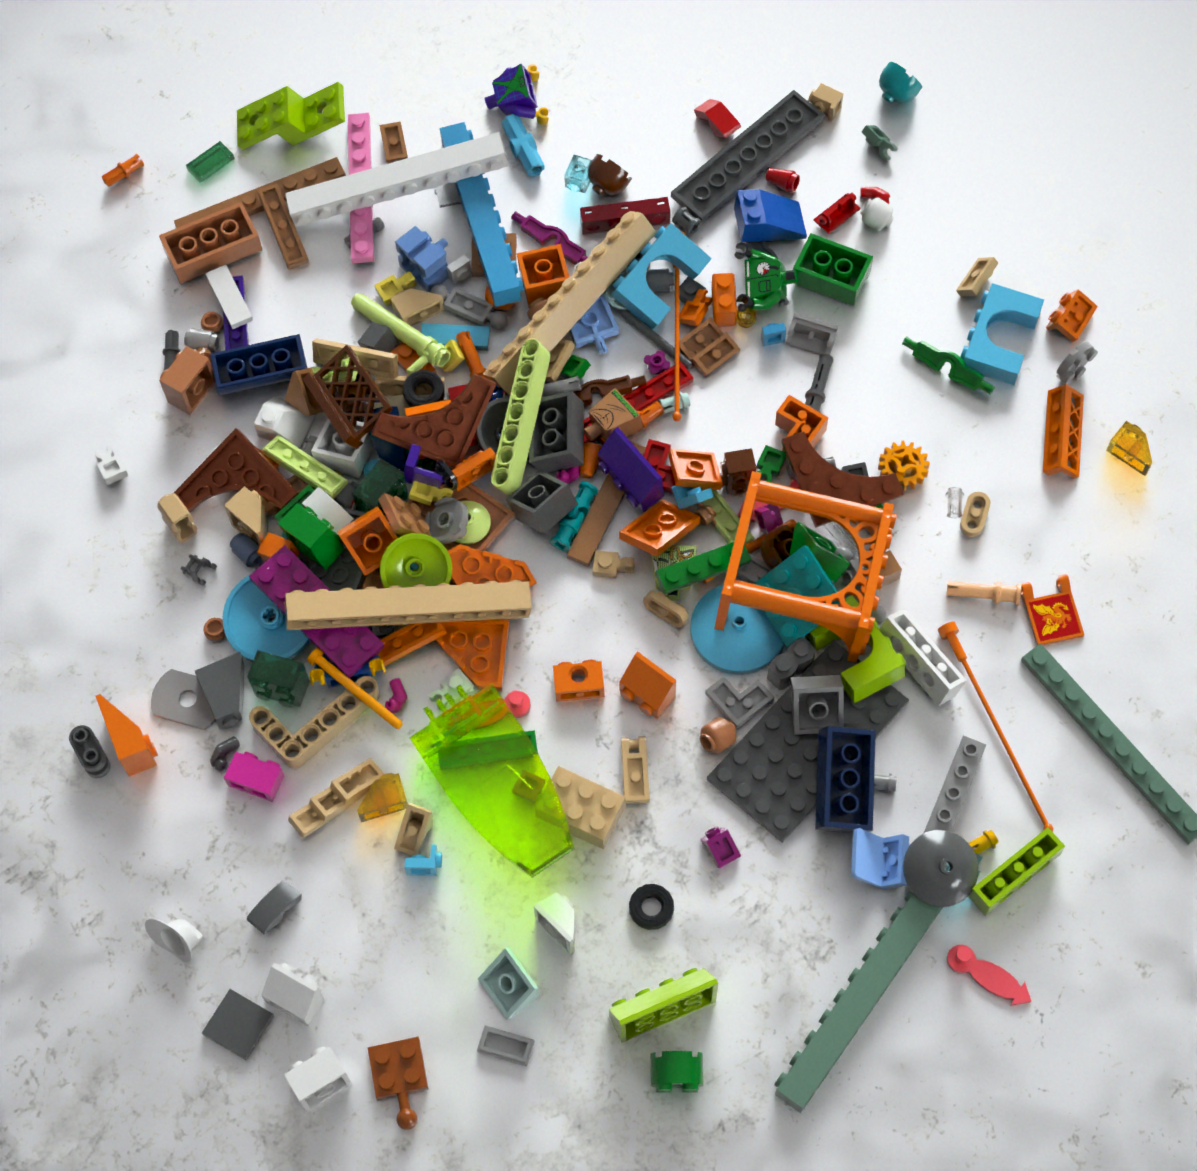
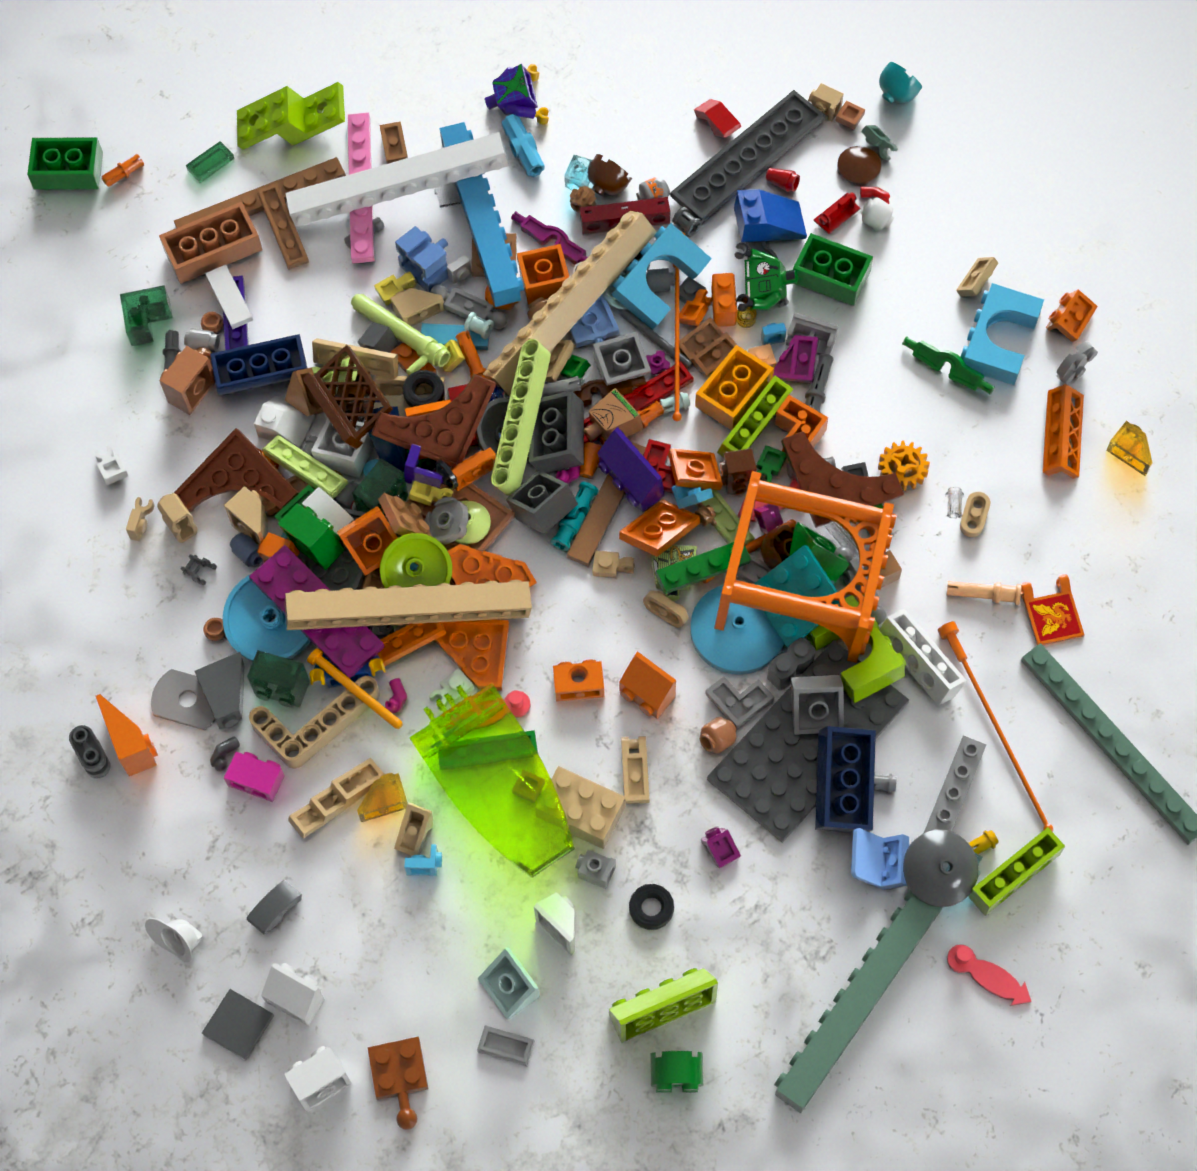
(65, 163): none -> green brick
(137, 523): none -> tan plate
(141, 309): none -> clear green brick
(479, 325): none -> light aqua bush
(582, 198): none -> medium nougat gear
(600, 875): none -> light grey brick
(620, 358): none -> light grey slope
(653, 189): none -> light grey head
(733, 387): none -> light orange brick
(756, 417): none -> lime brick
(764, 353): none -> light nougat plate
(798, 360): none -> magenta wing
(850, 115): none -> nougat plate
(859, 165): none -> reddish brown dish

